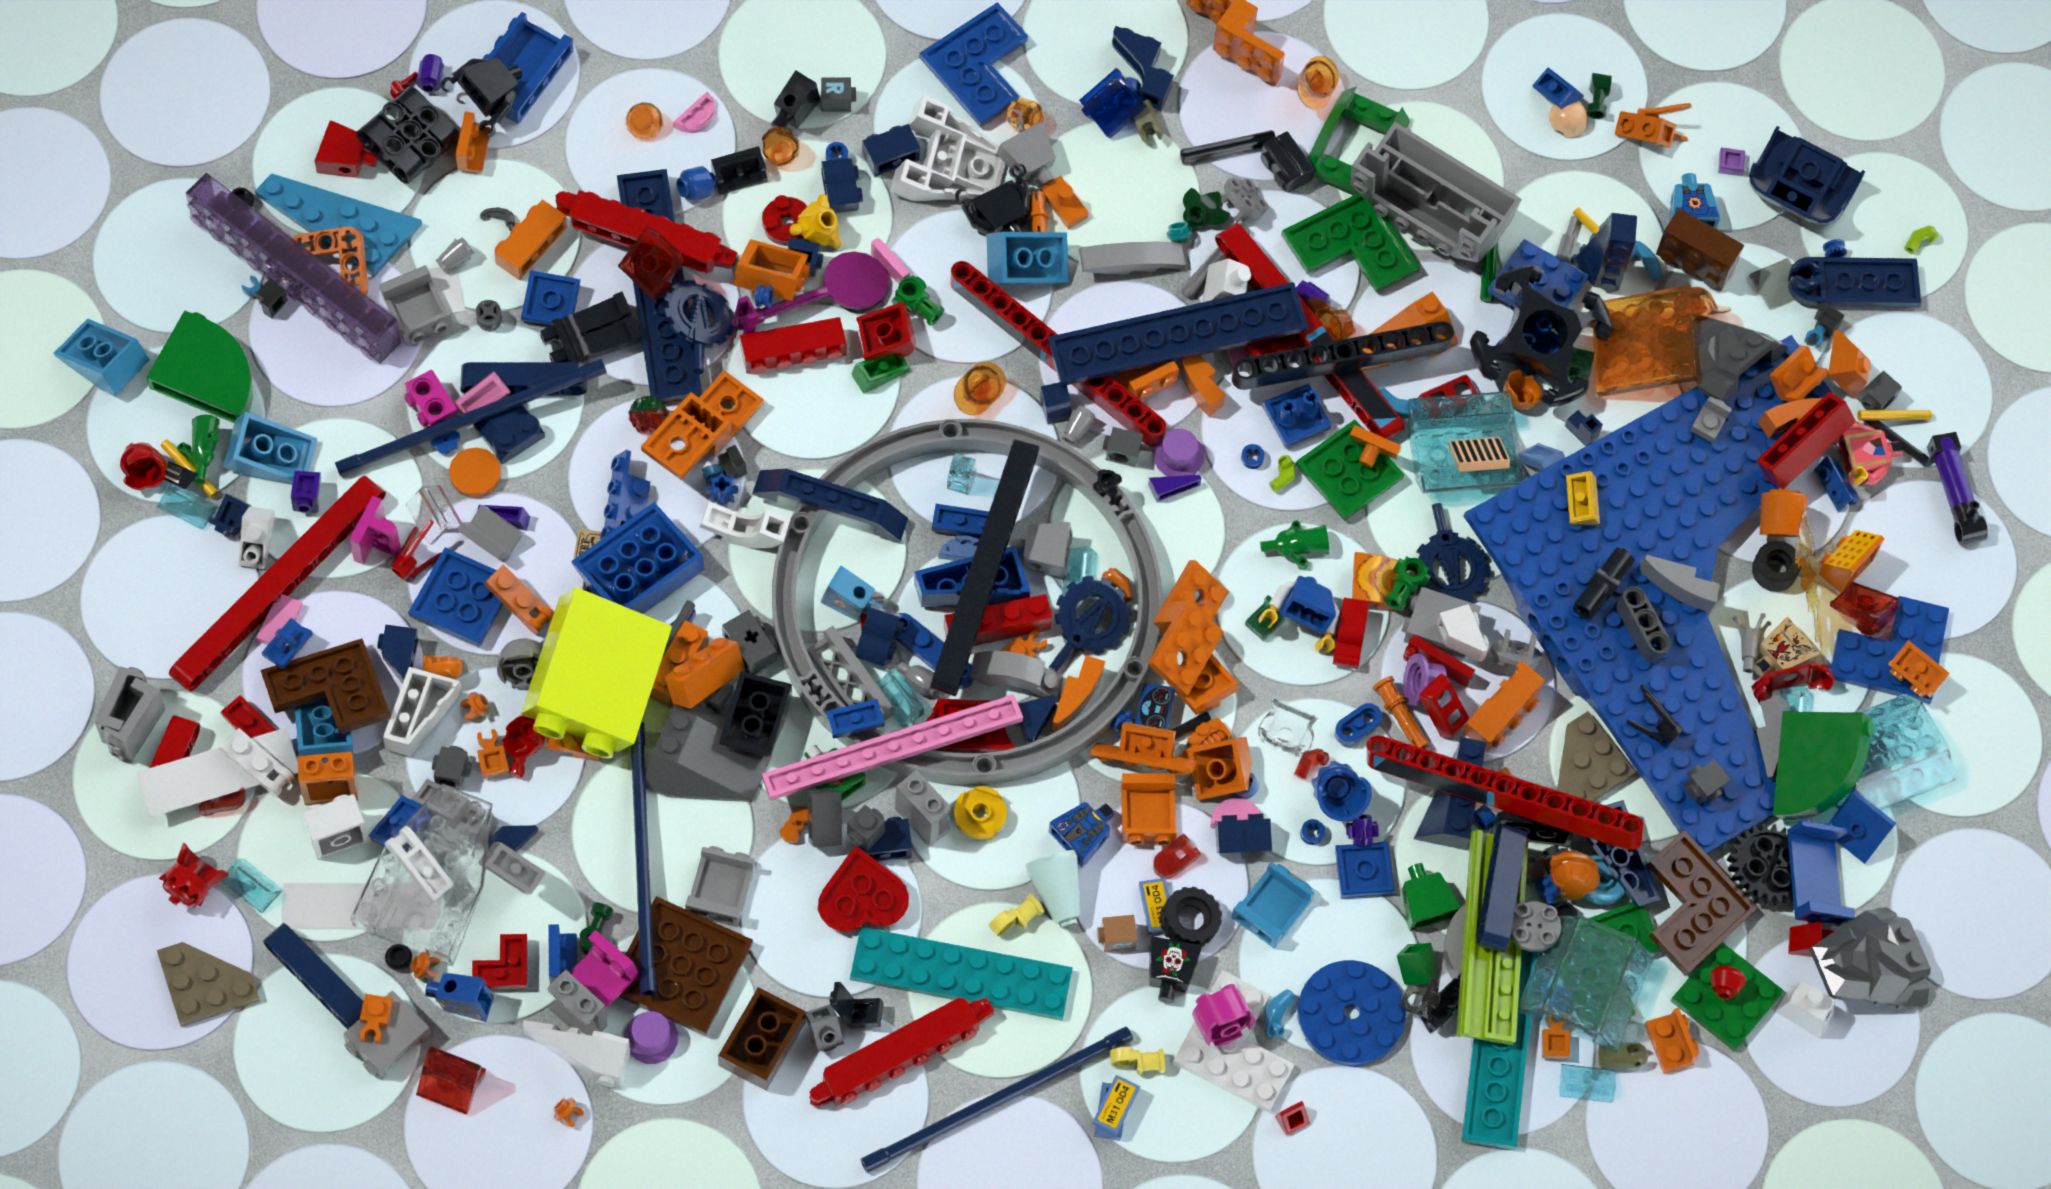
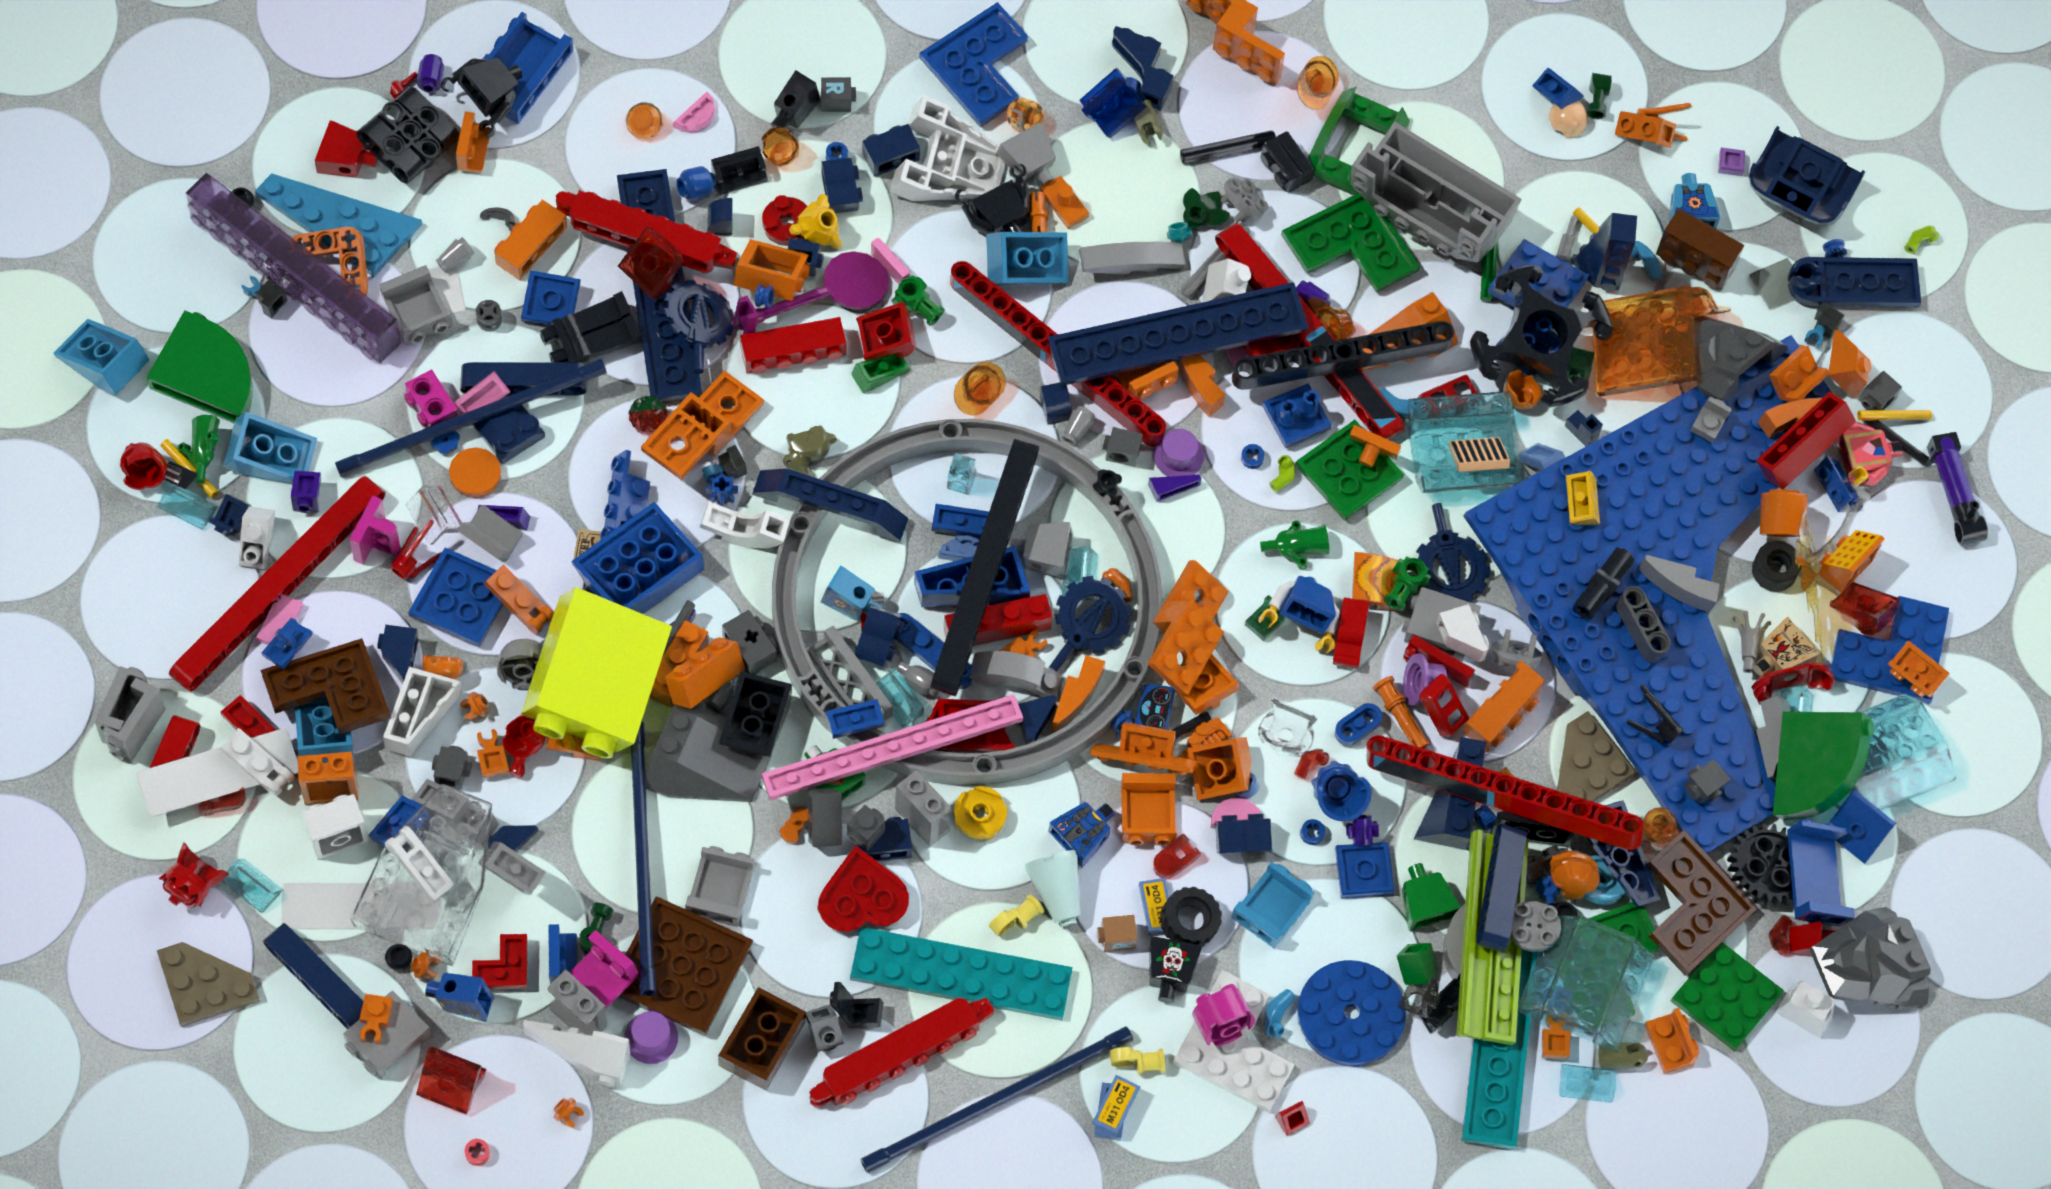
(472, 1145): none -> coral bush
(720, 216): none -> dark blue brick
(807, 448): none -> olive animal
(1659, 825): none -> clear orange head
(1727, 981): red cone -> none
(1778, 935): none -> clear red arm

